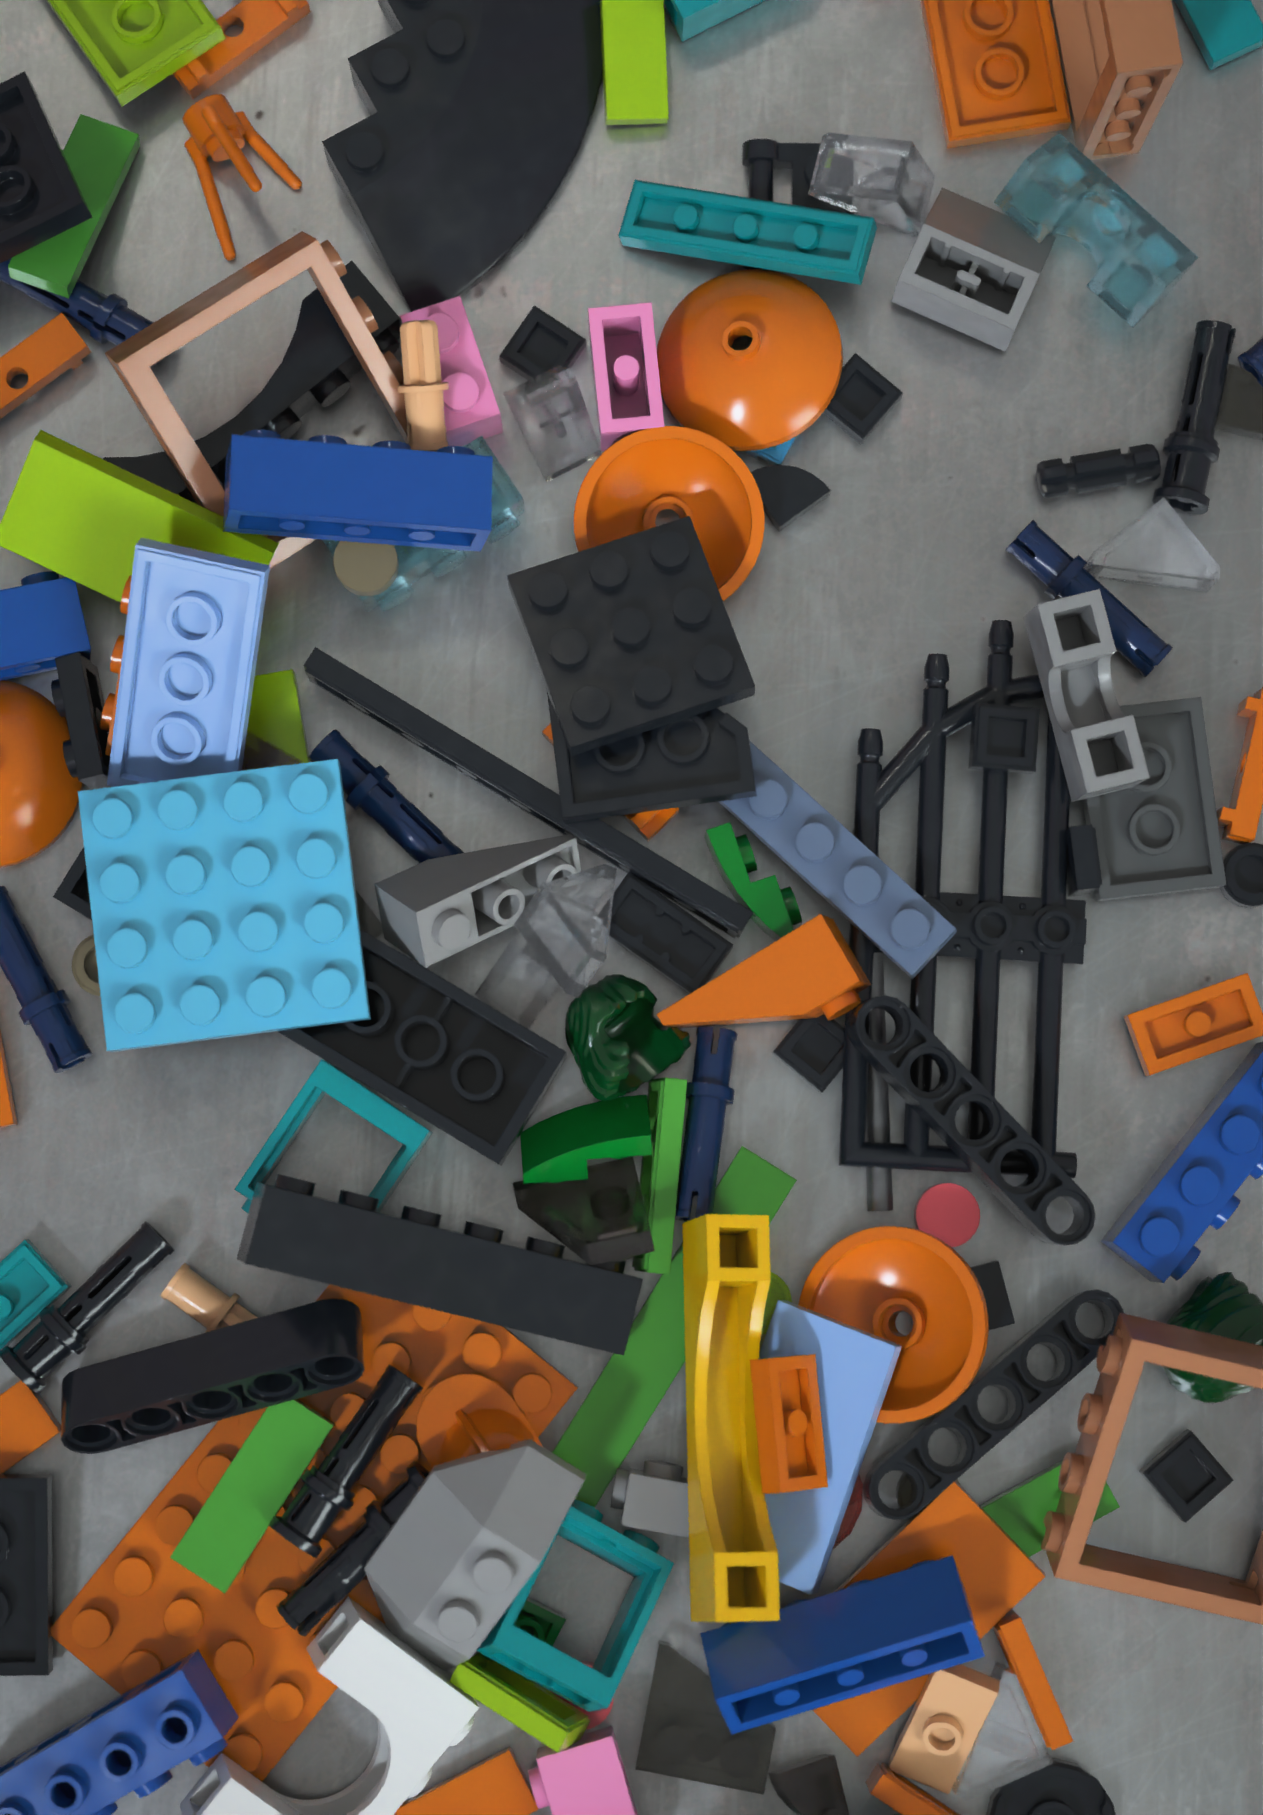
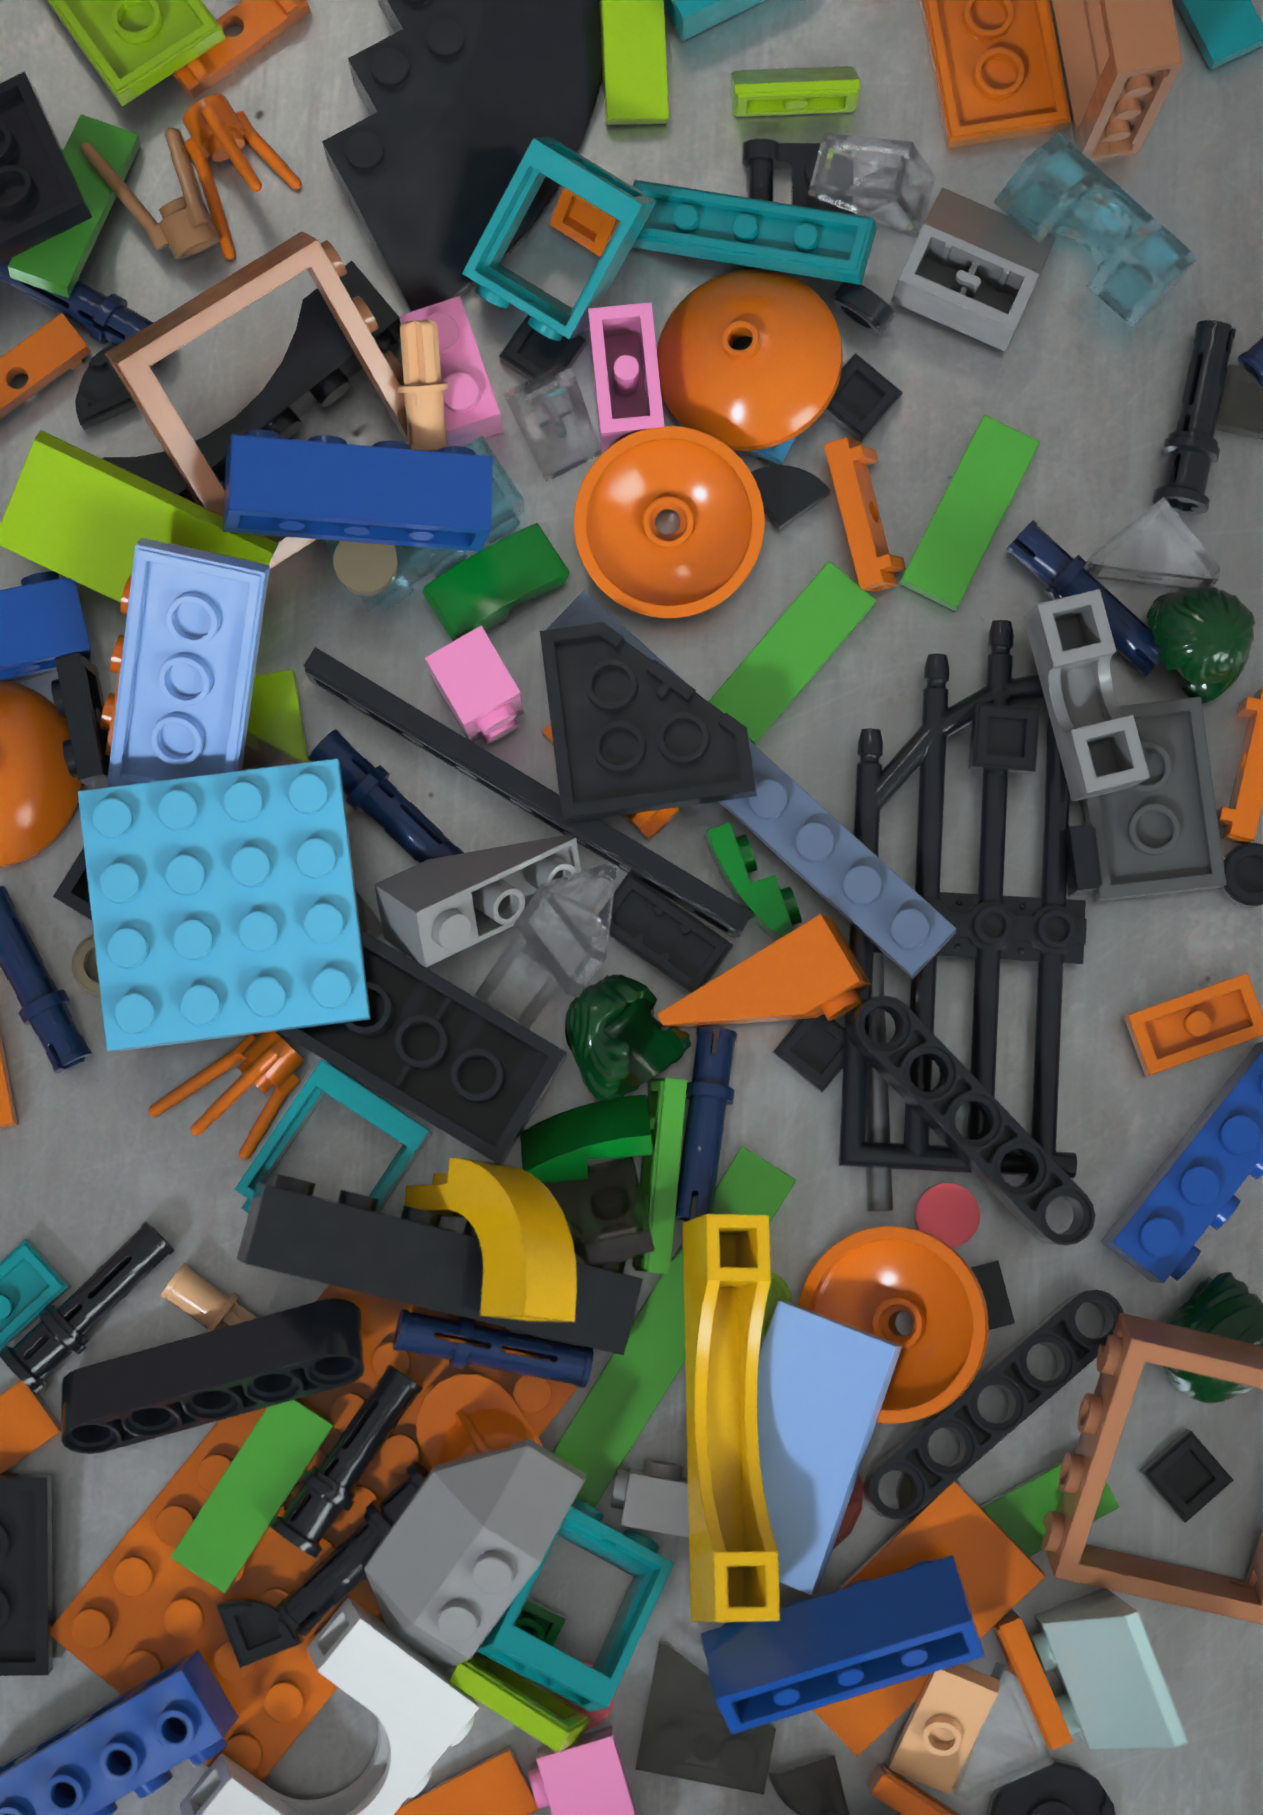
(101, 392): none -> black tile
(185, 220): none -> medium nougat plant
(256, 1629): none -> black tile
(266, 1063): none -> orange plant
(416, 1334): none -> dark blue pin
(476, 687): none -> bright pink brick
(495, 581): none -> green slope
(521, 1237): none -> yellow arch
(583, 222): none -> orange tile
(592, 183): none -> teal window
(630, 635): black plate -> none
(788, 1424): orange plate -> none
(793, 651): none -> bright green tile
(794, 91): none -> lime slope
(860, 514): none -> orange piece
(863, 307): none -> black tile
(969, 512): none -> bright green tile
(1098, 470): black axle -> none
(1107, 1674): none -> light aqua slope
(1202, 637): none -> dark green hair

